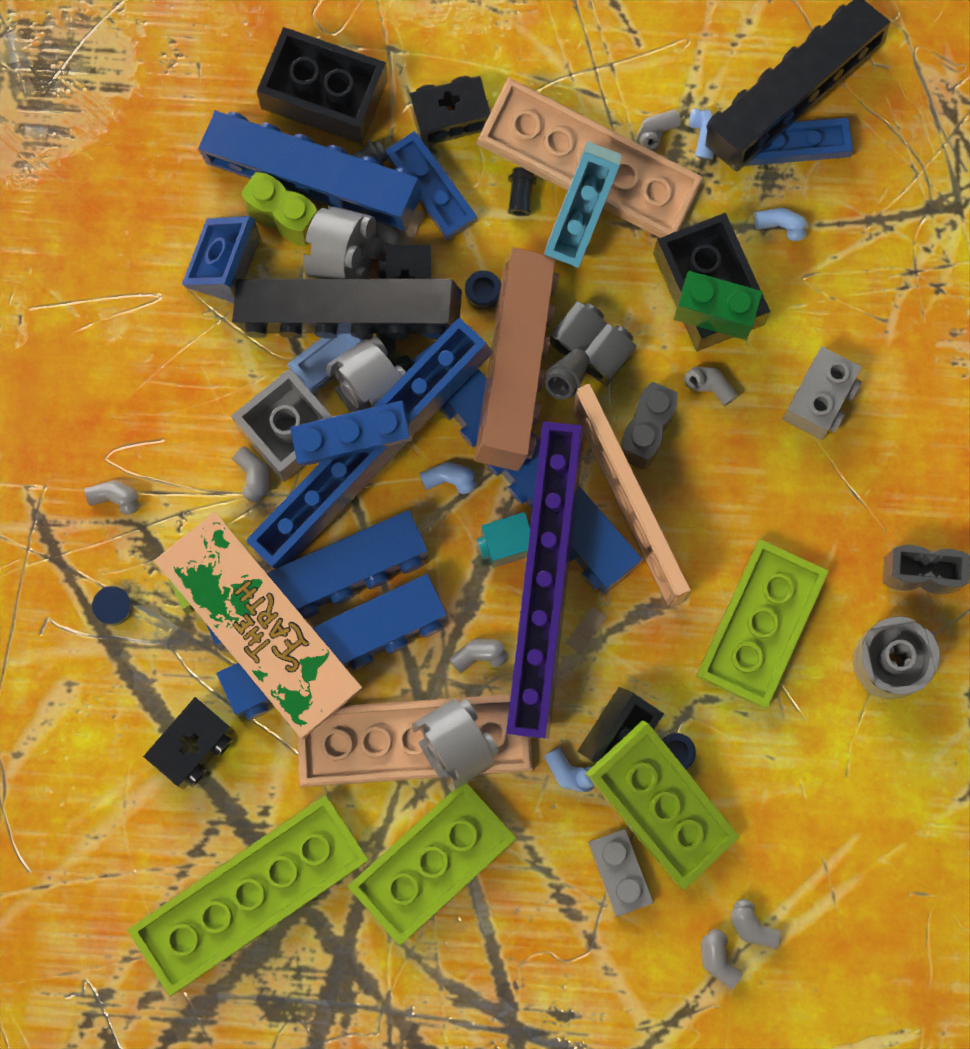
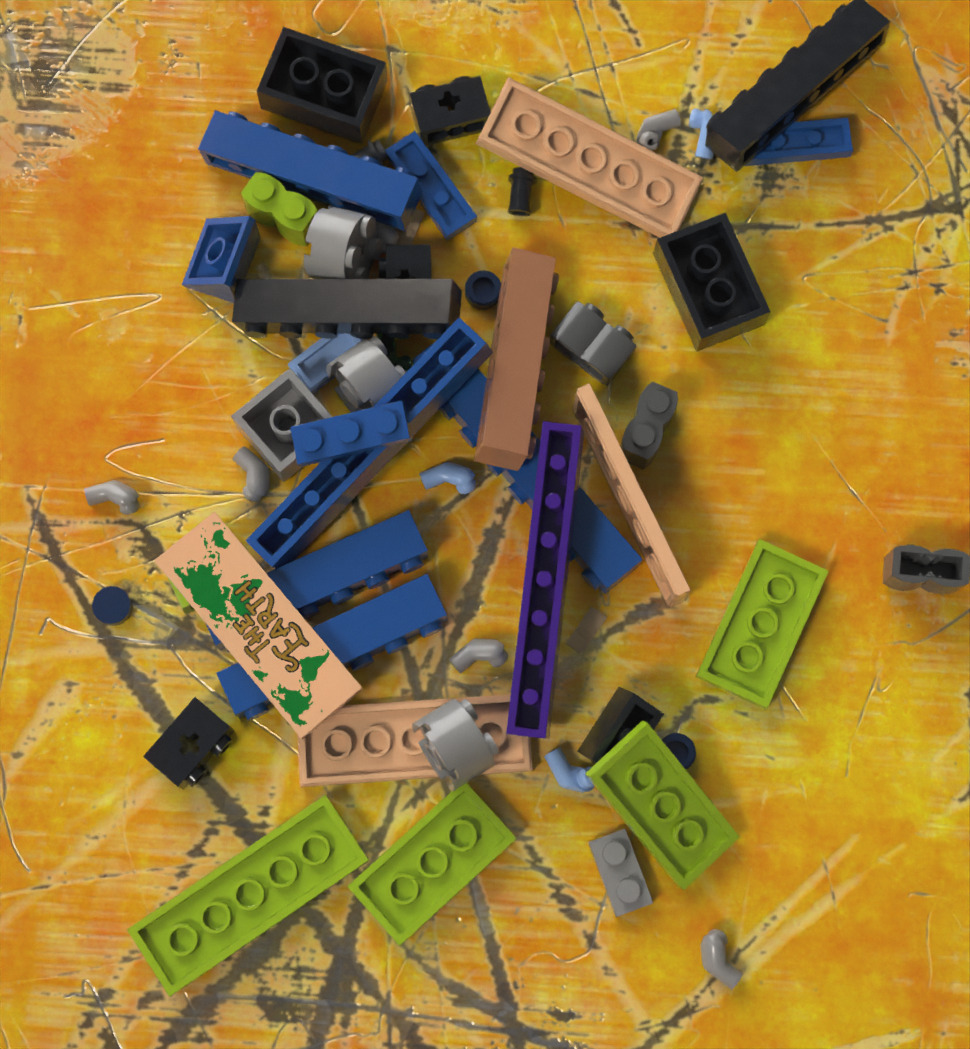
(504, 540): teal brick -> none
(567, 374): dark grey cone -> none
(583, 204): medium azure brick -> none
(711, 380): light grey arm -> none
(717, 305): green brick -> none
(749, 927): light grey arm -> none
(784, 218): light blue arm -> none
(822, 394): light grey brick -> none
(904, 639): light grey brick -> none

